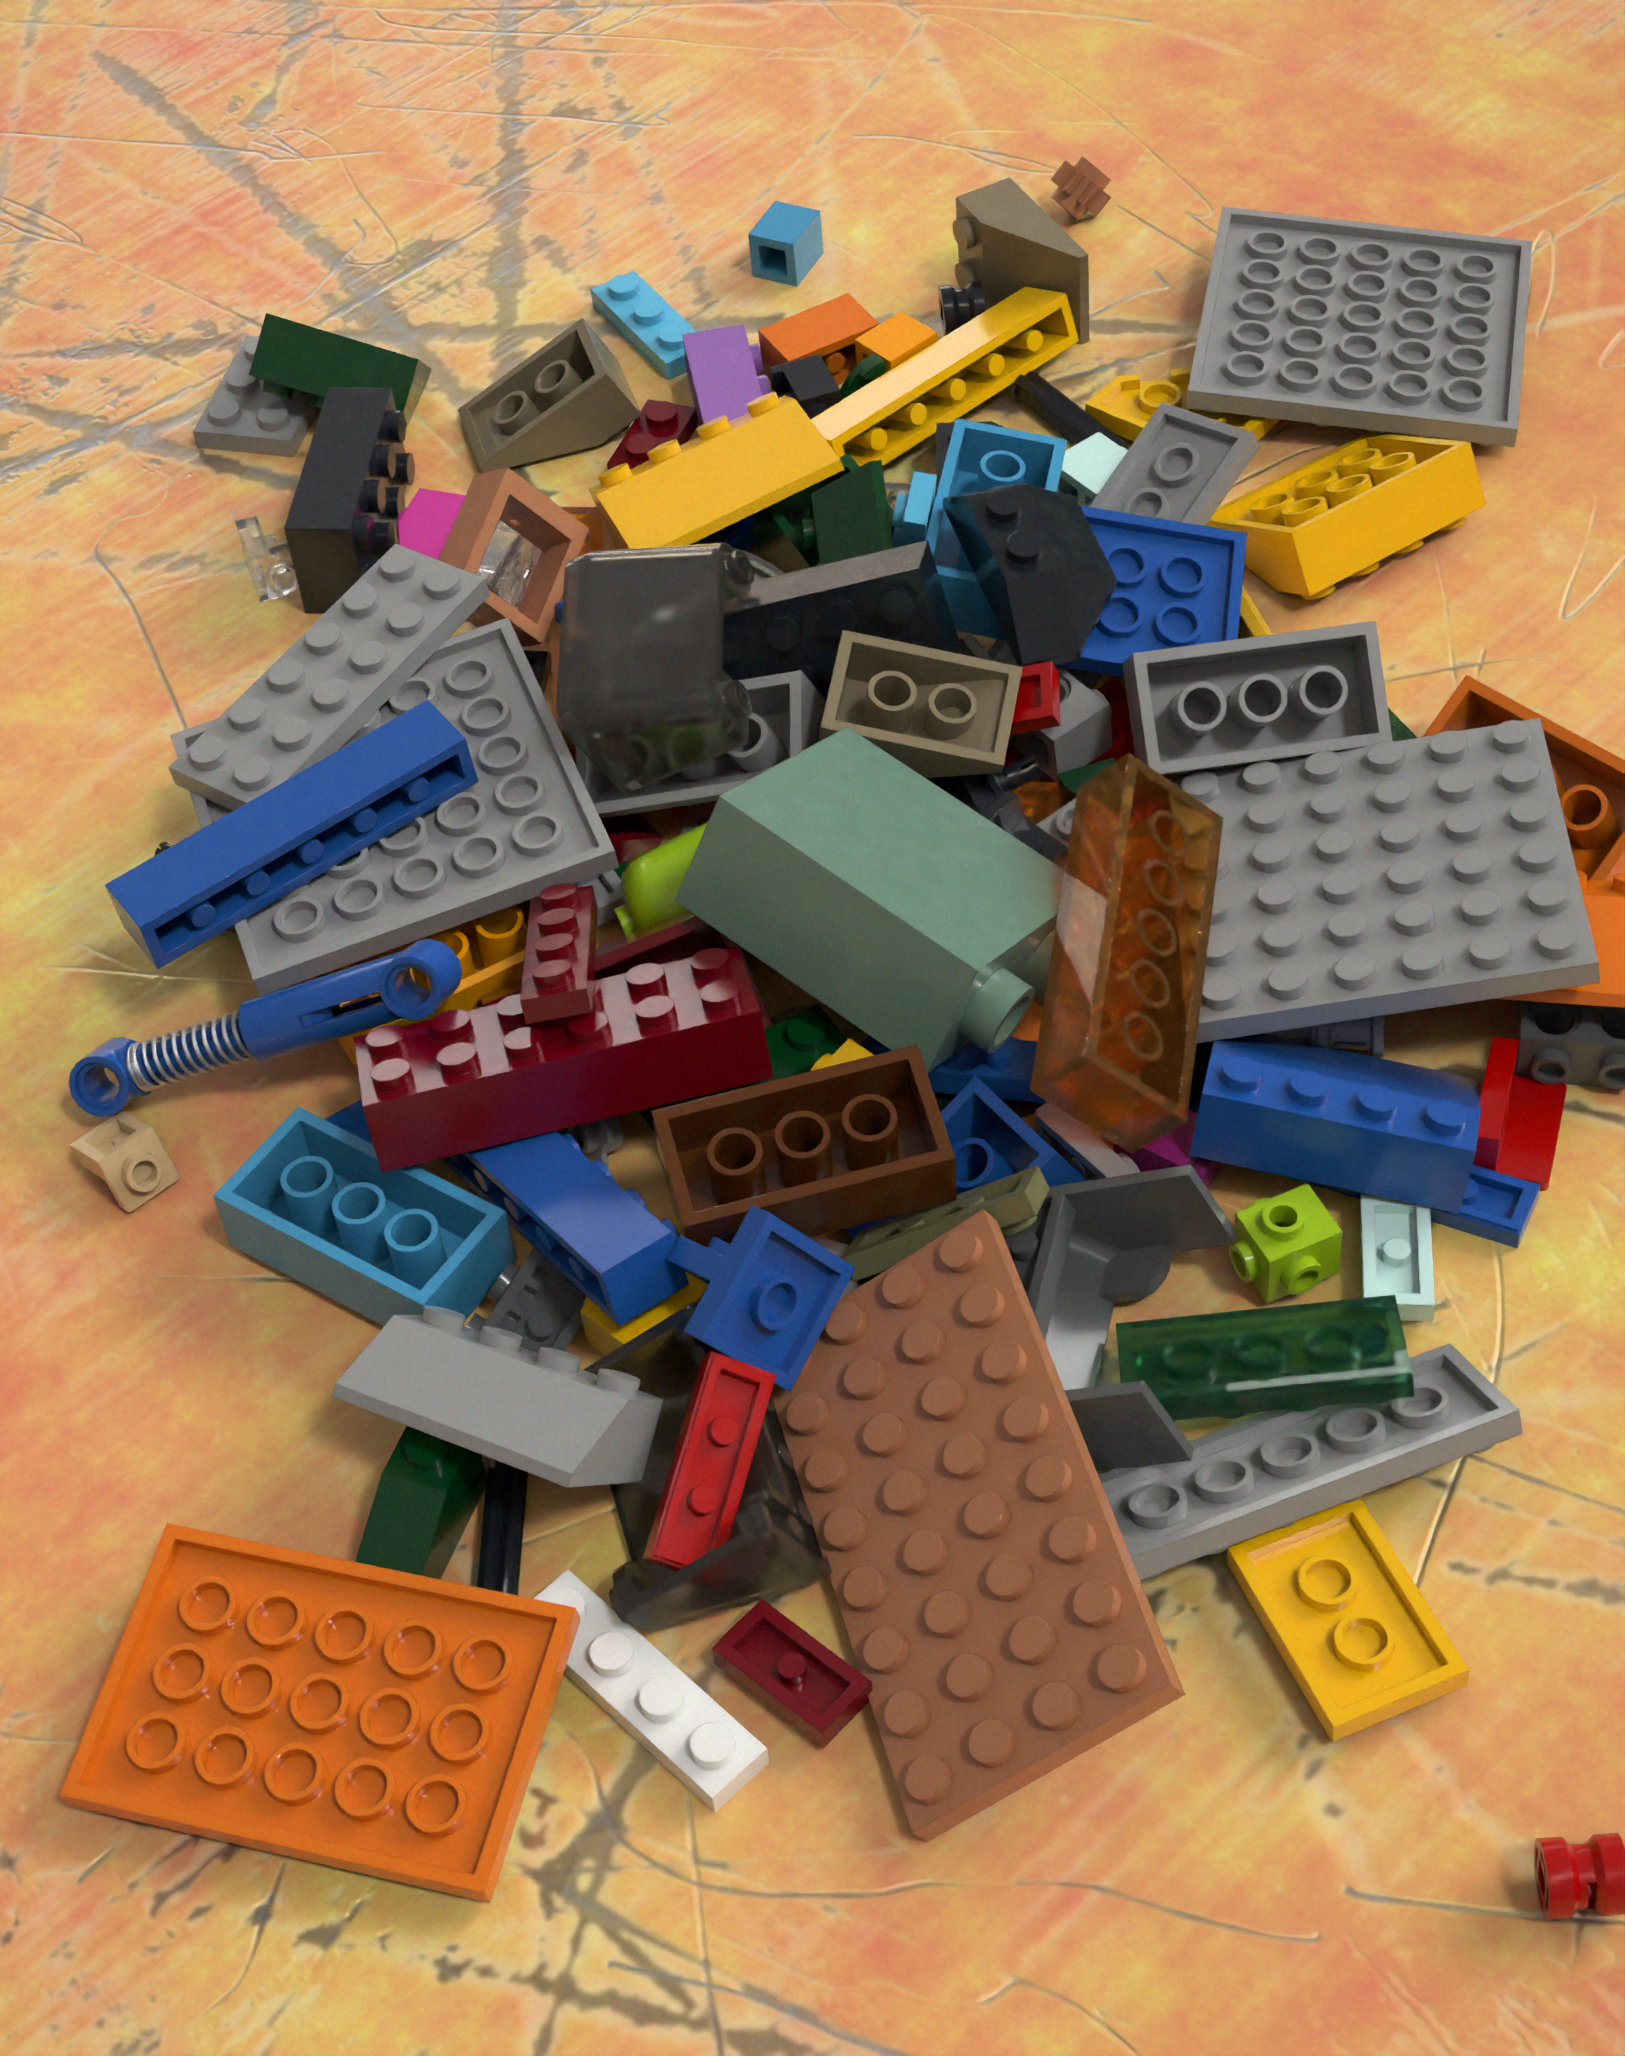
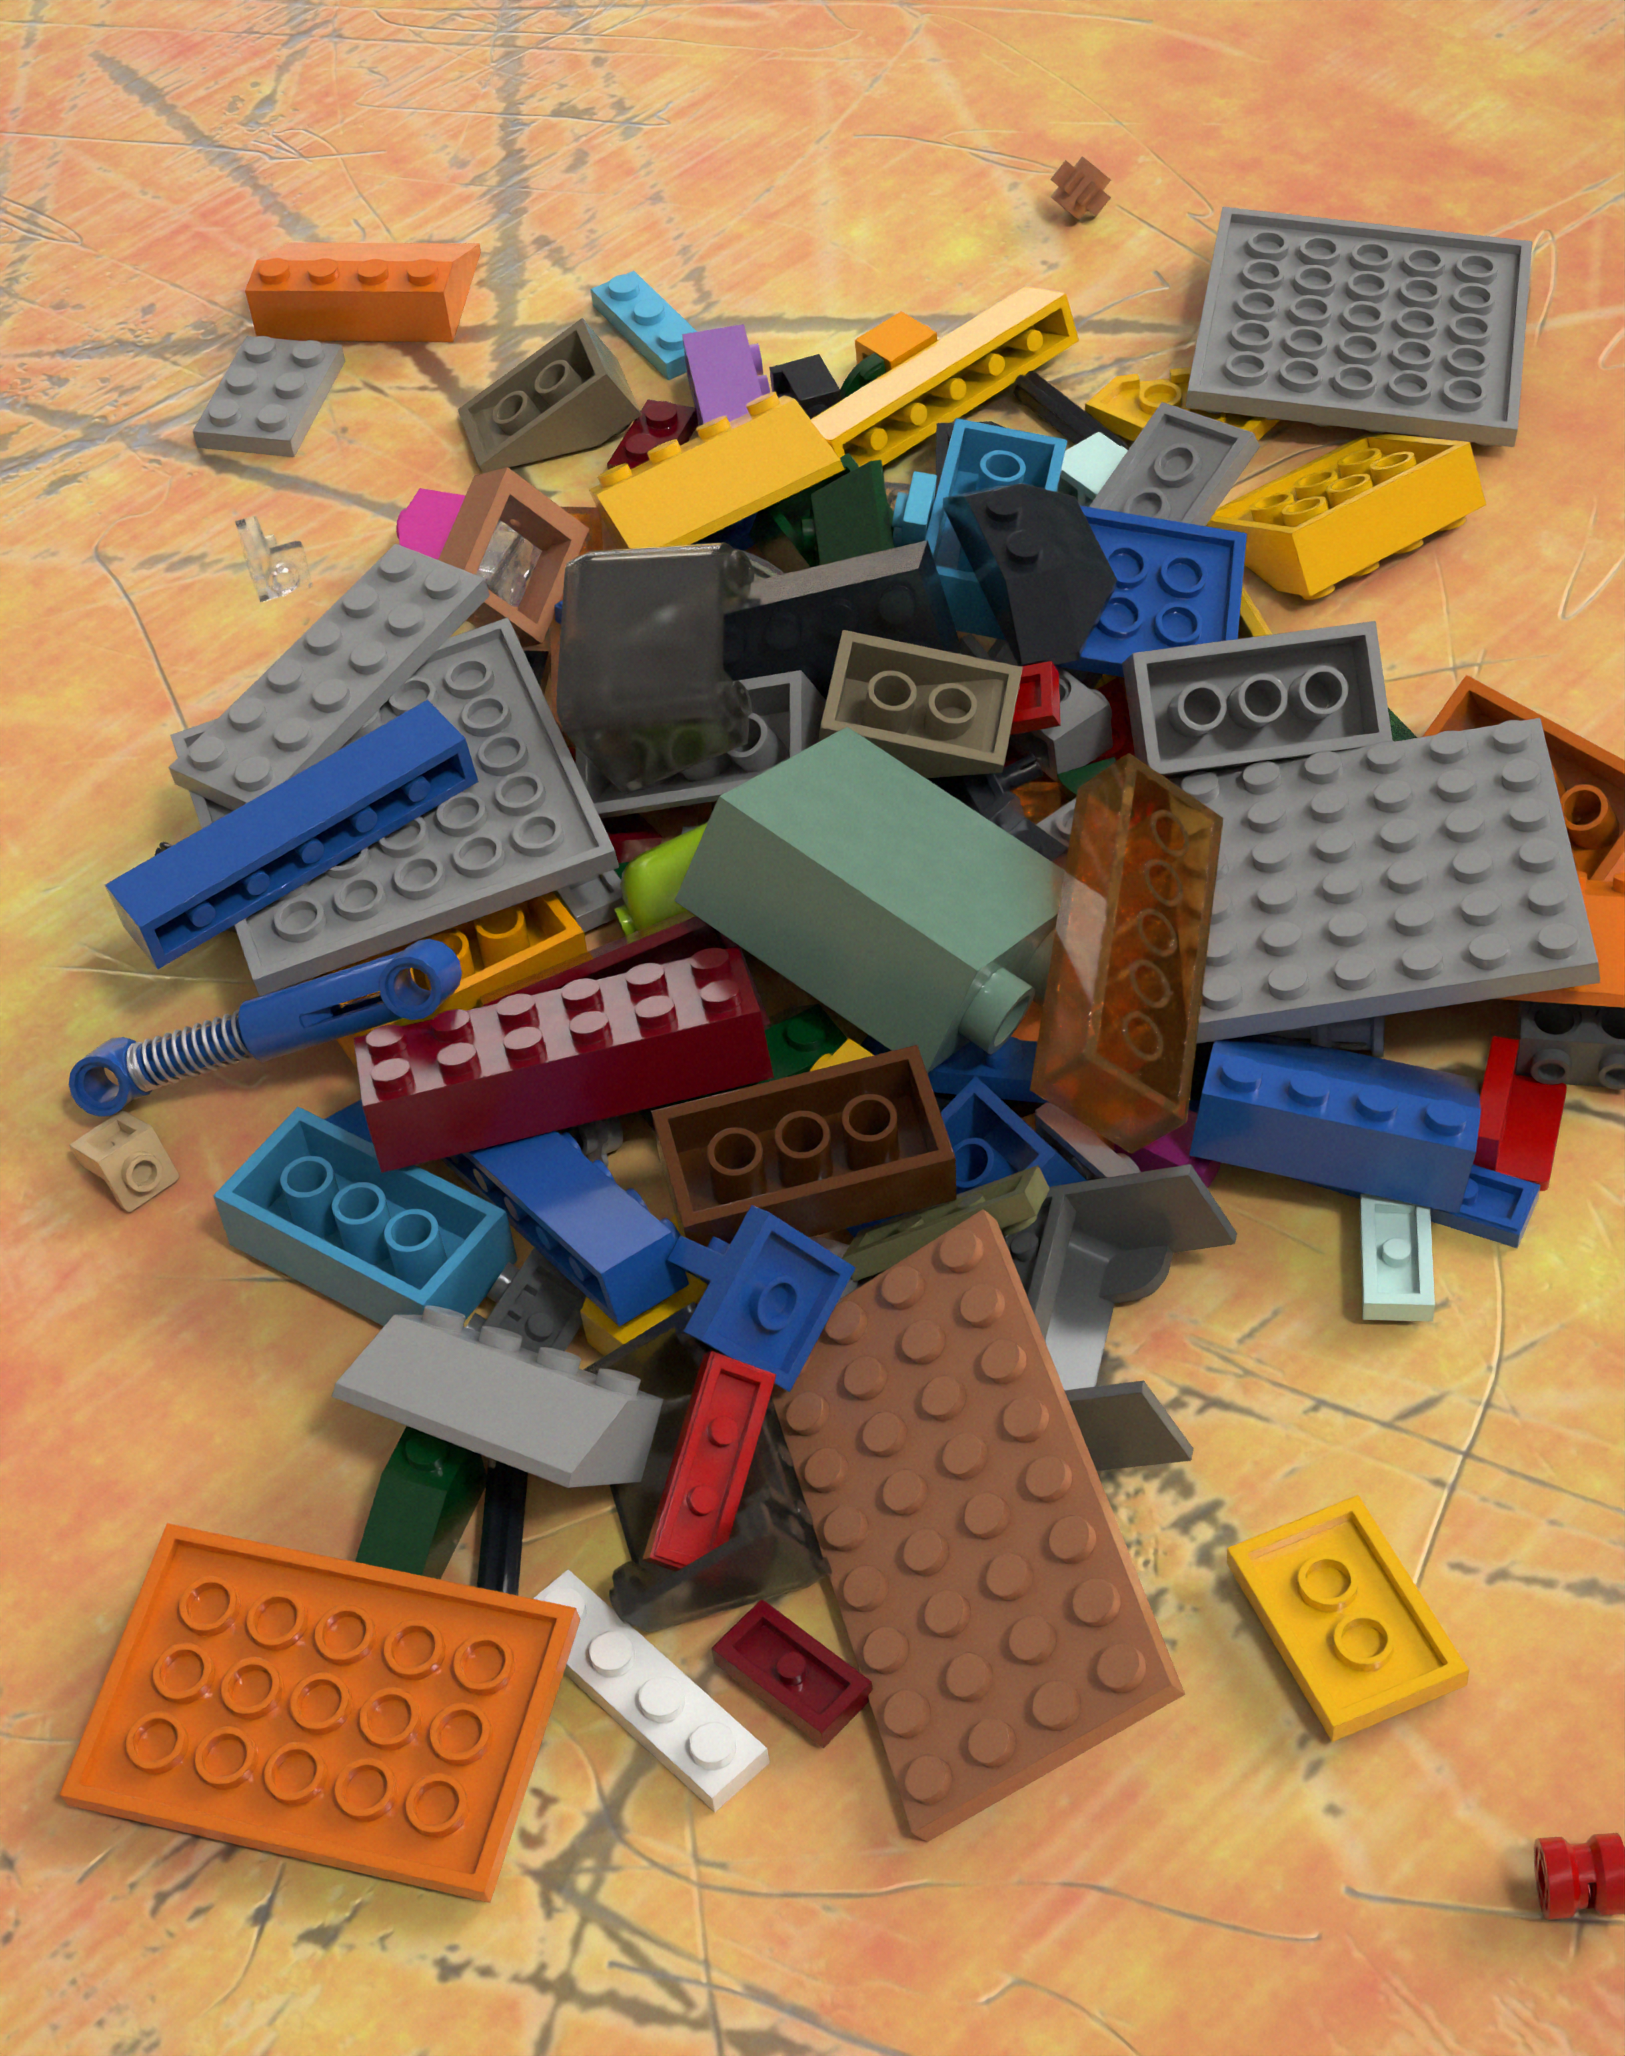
(313, 360): dark green slope -> none
(348, 493): black brick -> none
(362, 291): none -> orange slope
(559, 954): dark red plate -> none
(786, 243): dark azure brick -> none
(821, 330): orange brick -> none
(960, 305): black wheel -> none
(1015, 245): dark tan slope -> none
(1270, 1358): clear green plate -> none
(1286, 1243): lime brick -> none
(1300, 1463): light grey plate -> none

